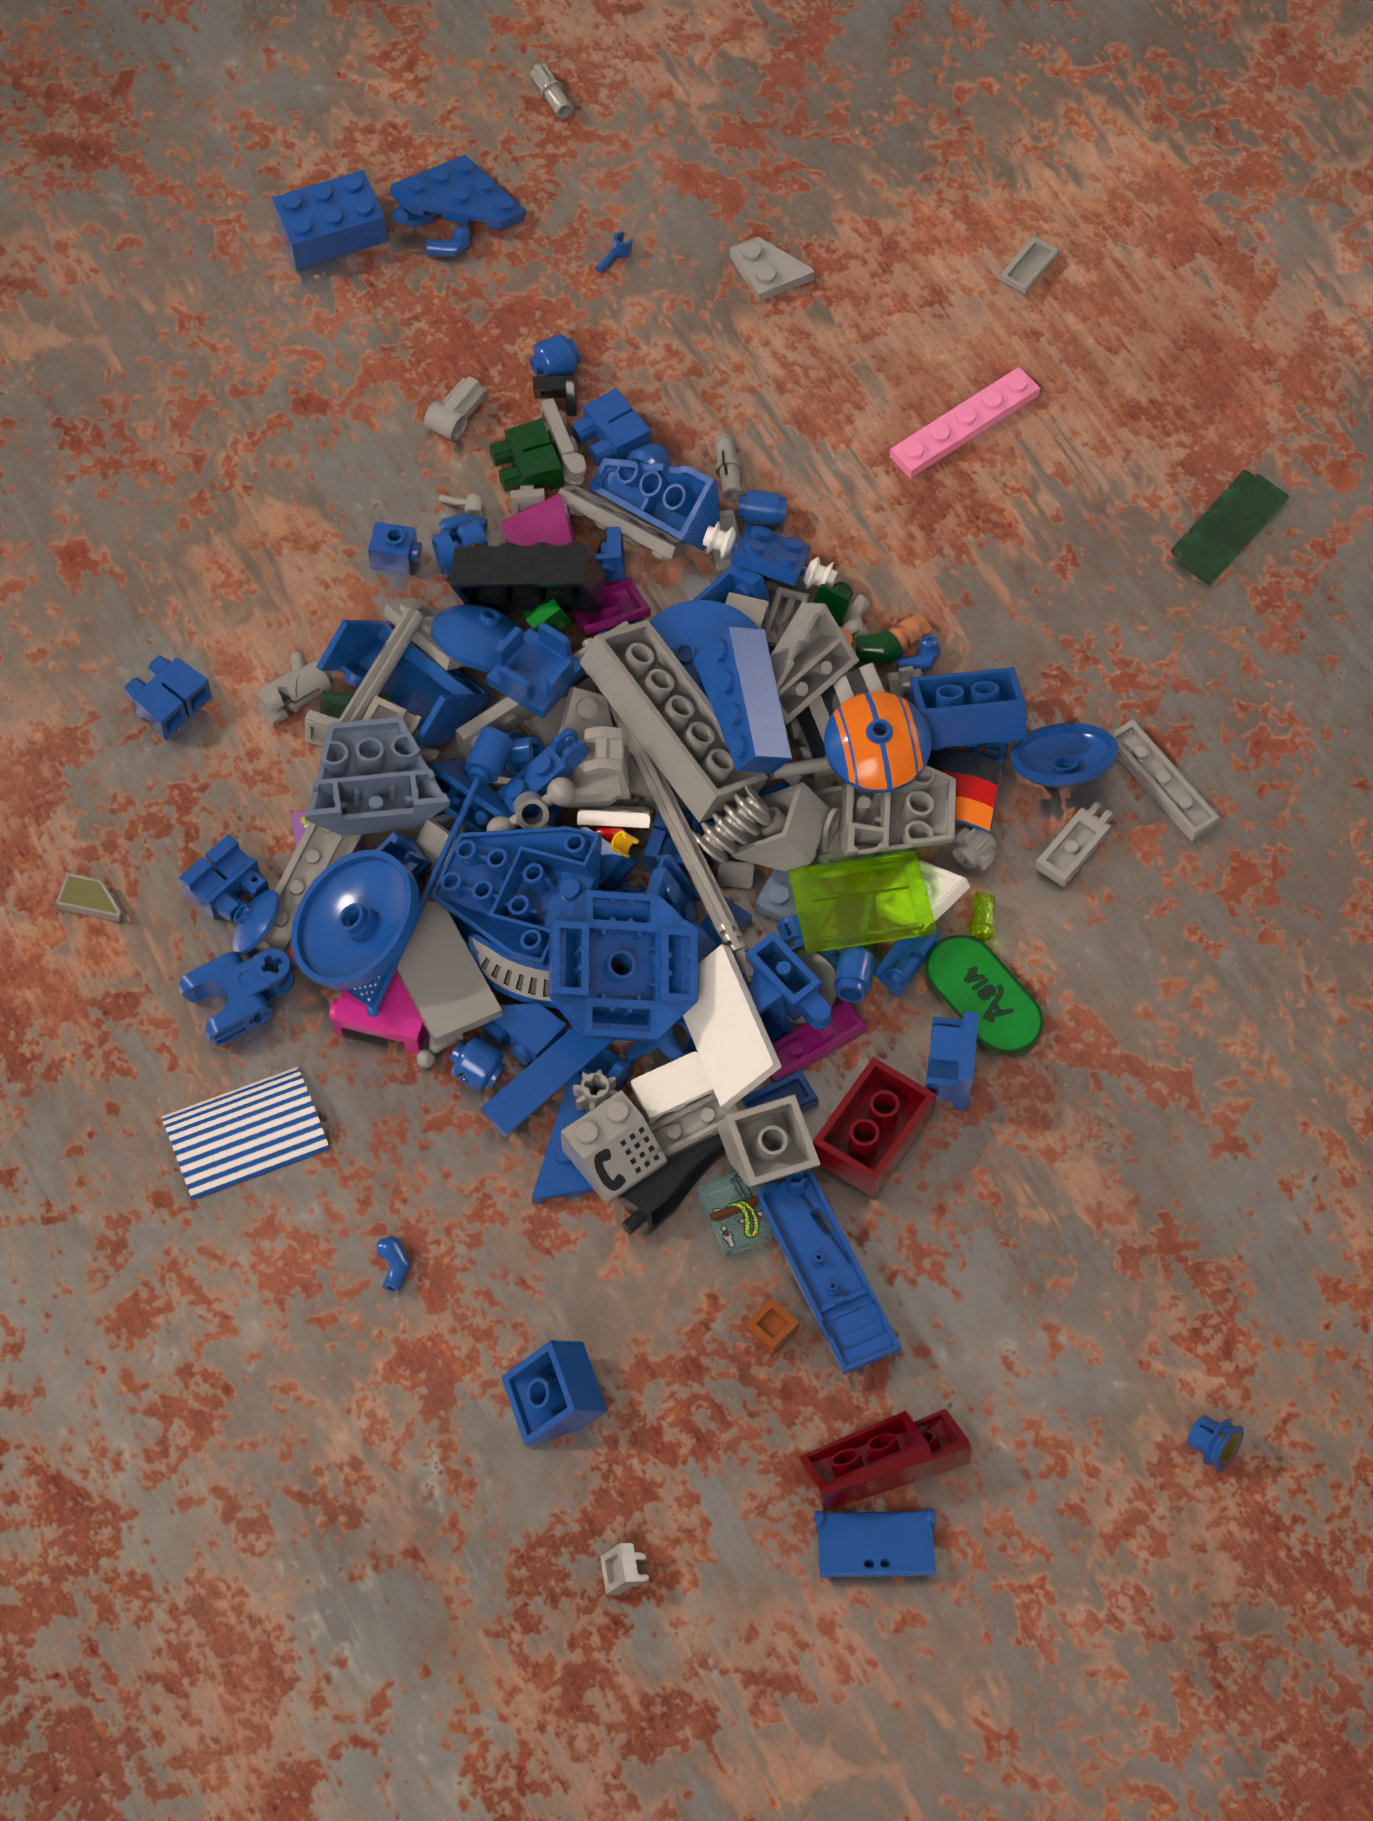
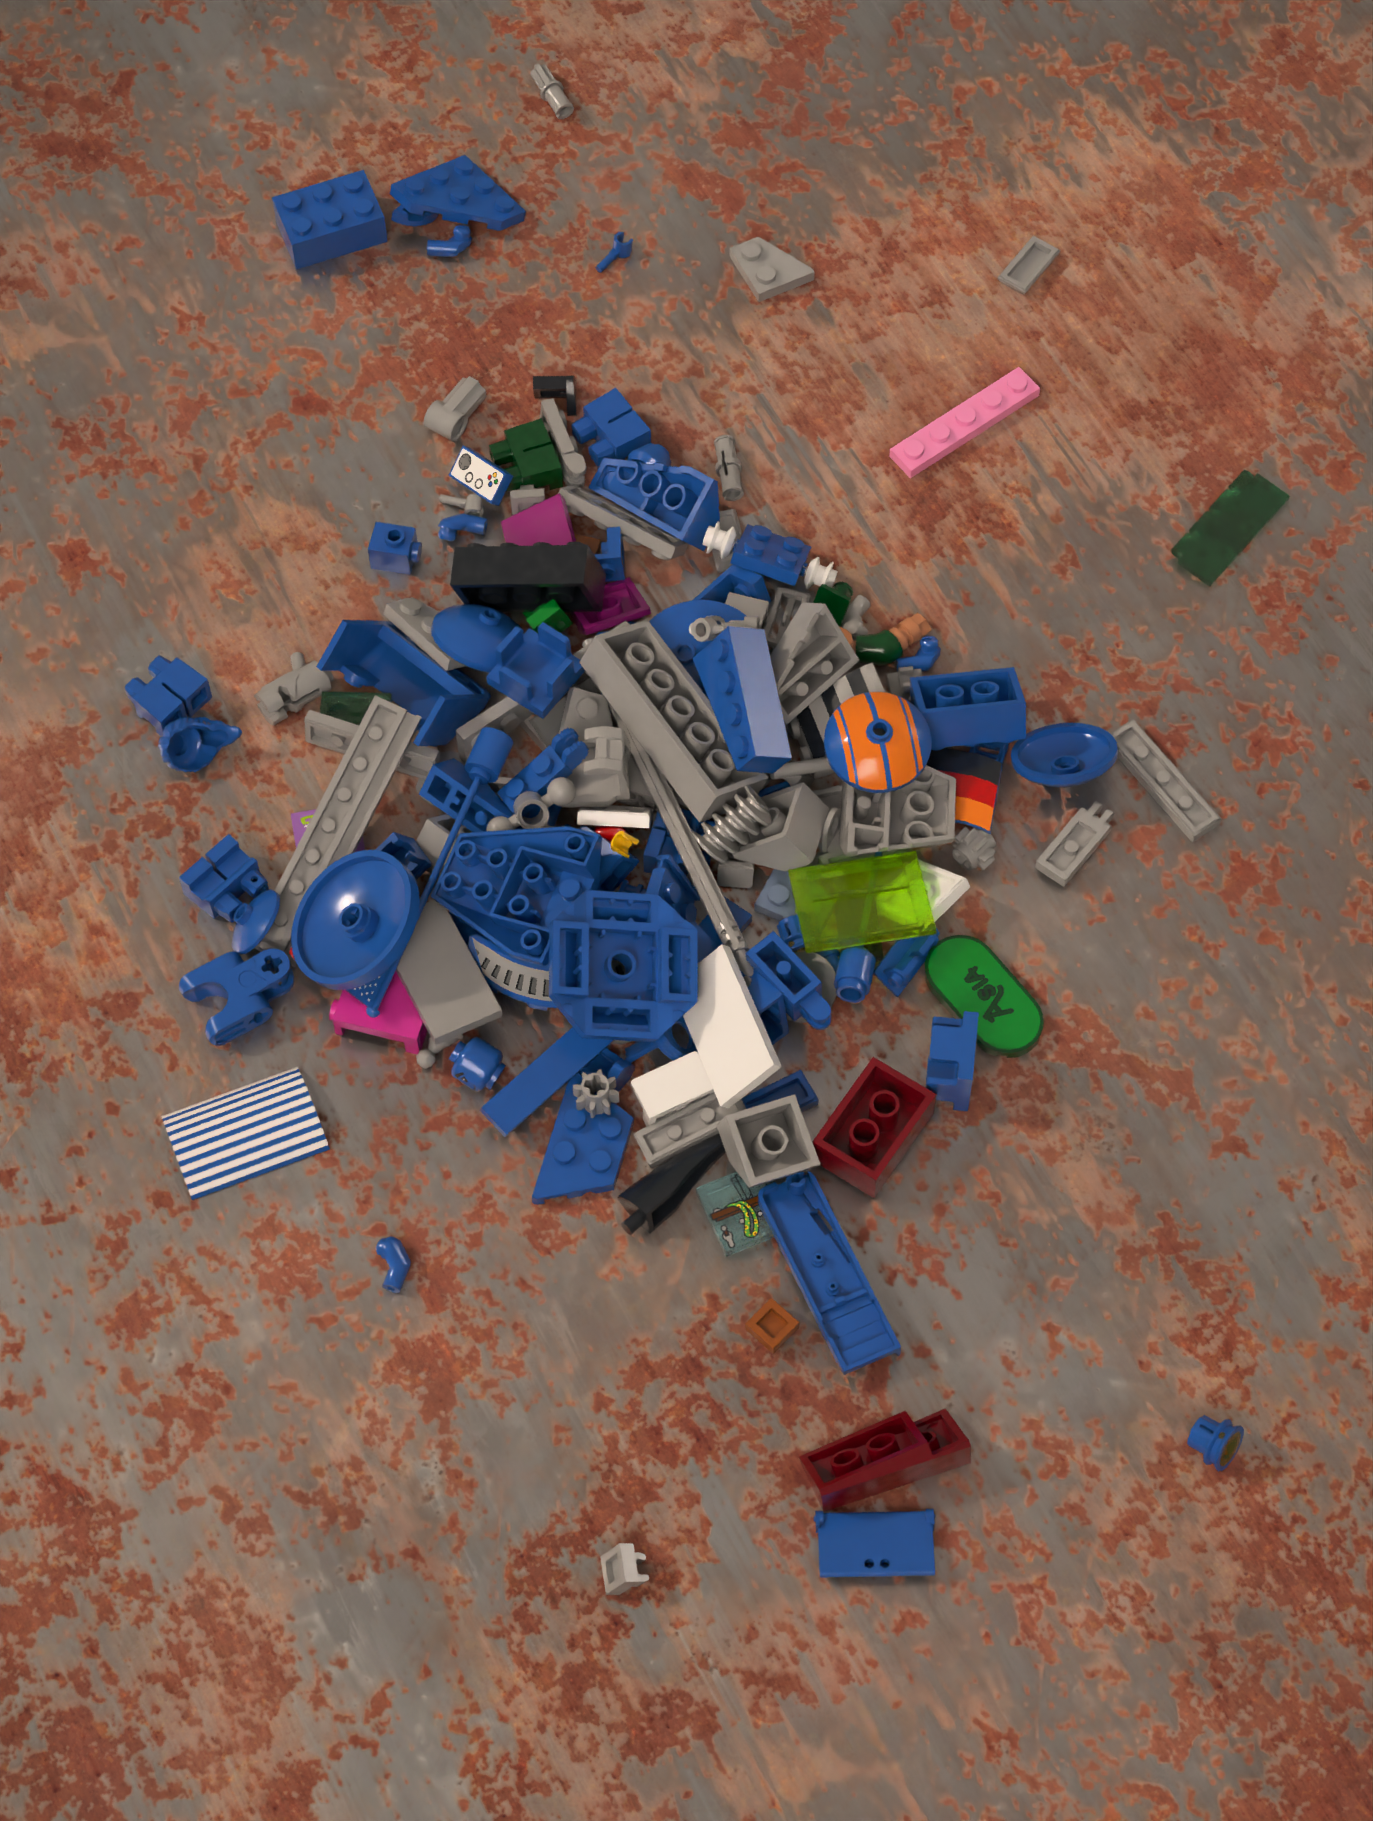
(87, 897): olive tile -> none
(194, 742): none -> blue hair
(373, 780): sand blue wedge -> none
(383, 665): light grey axle -> none
(446, 541): blue wheel -> none
(480, 475): none -> tile
(521, 754): blue piece -> none
(526, 1030): blue slope -> none
(554, 1392): blue slope -> none
(555, 356): blue head -> none
(612, 1147): light grey slope -> none
(711, 626): none -> light grey piece
(762, 508): blue brick -> none
(807, 1045): magenta tile -> none
(982, 923): clear neon green pin -> none

